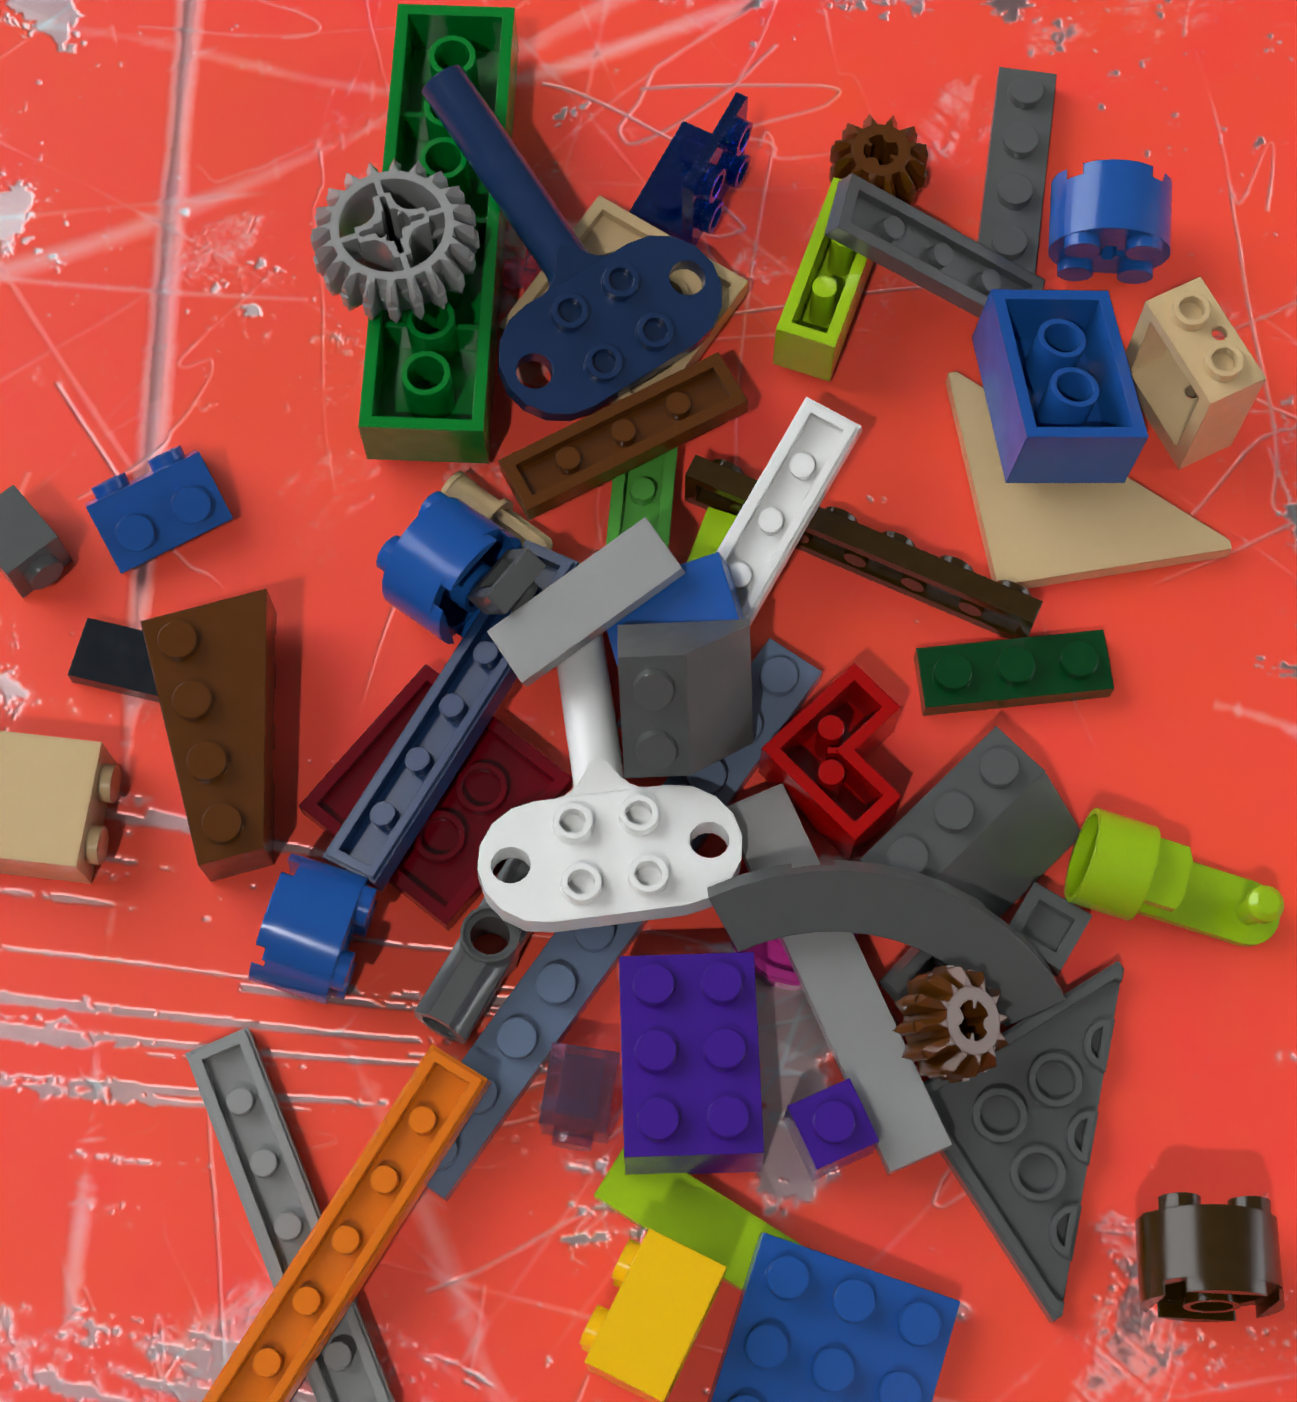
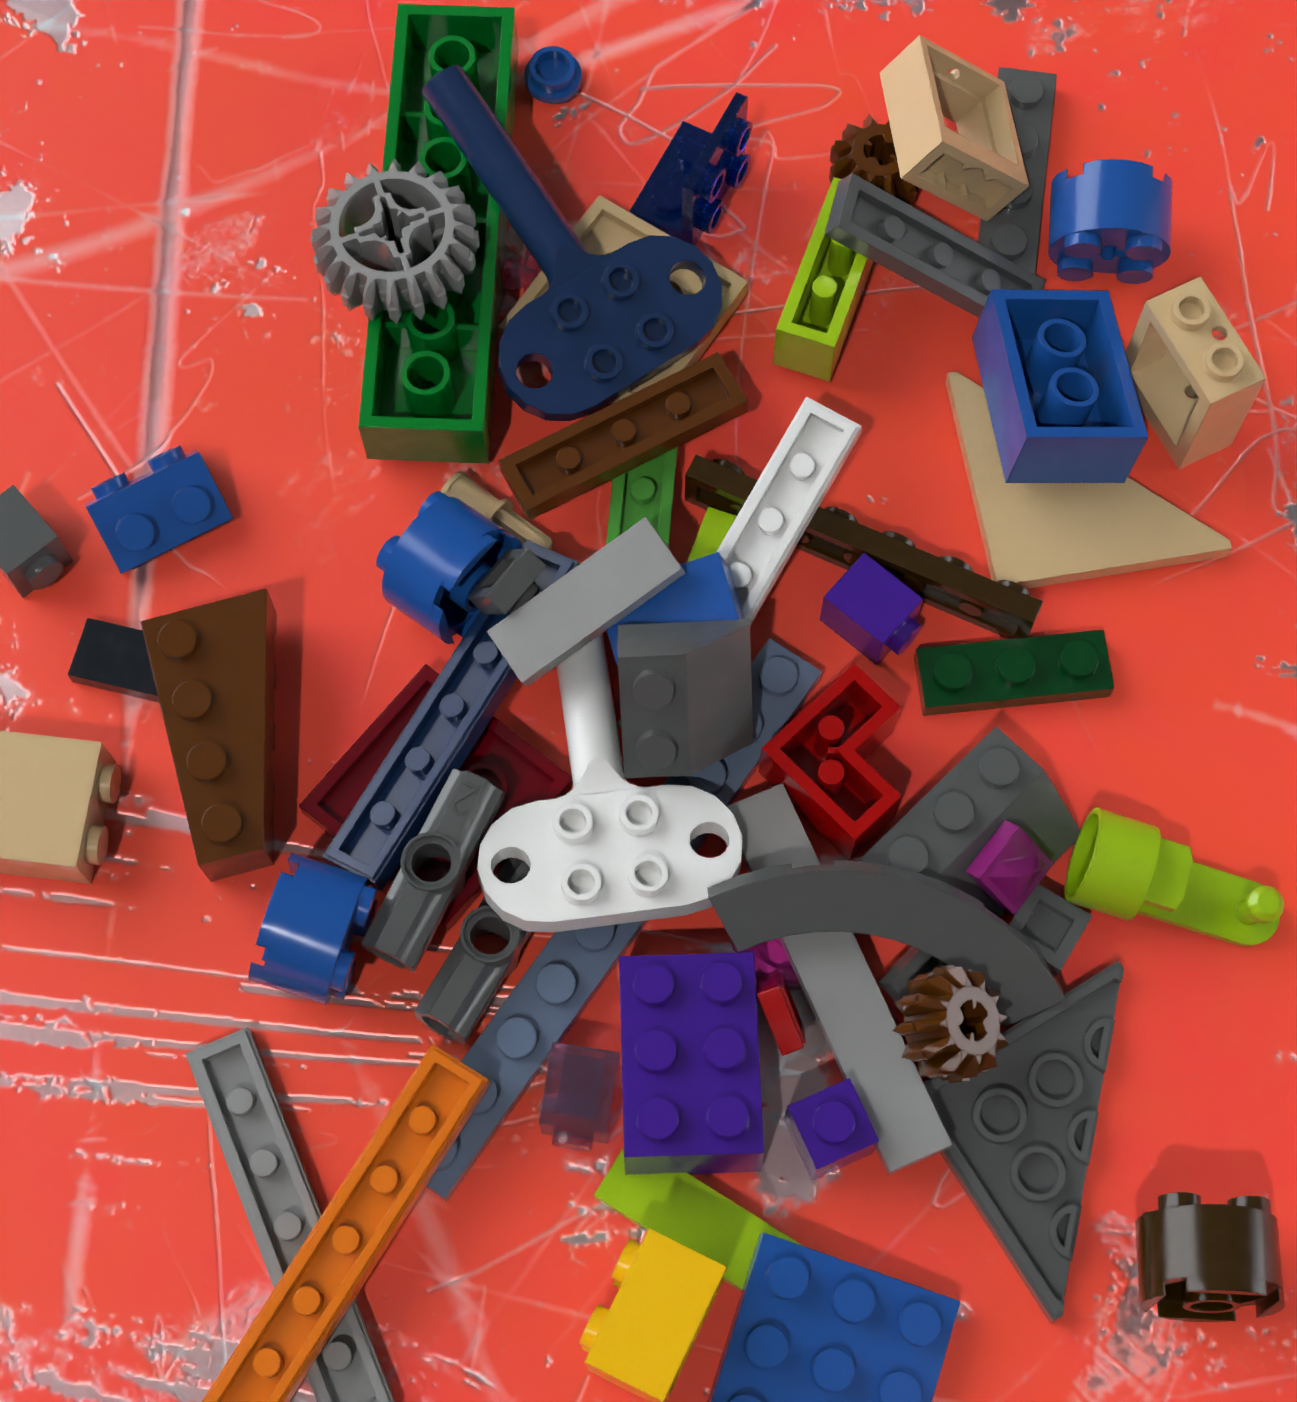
(417, 906): none -> dark grey piece
(553, 75): none -> blue plate
(781, 1012): none -> red tile
(872, 610): none -> dark purple brick
(973, 168): none -> tan window
(1009, 867): none -> magenta tile

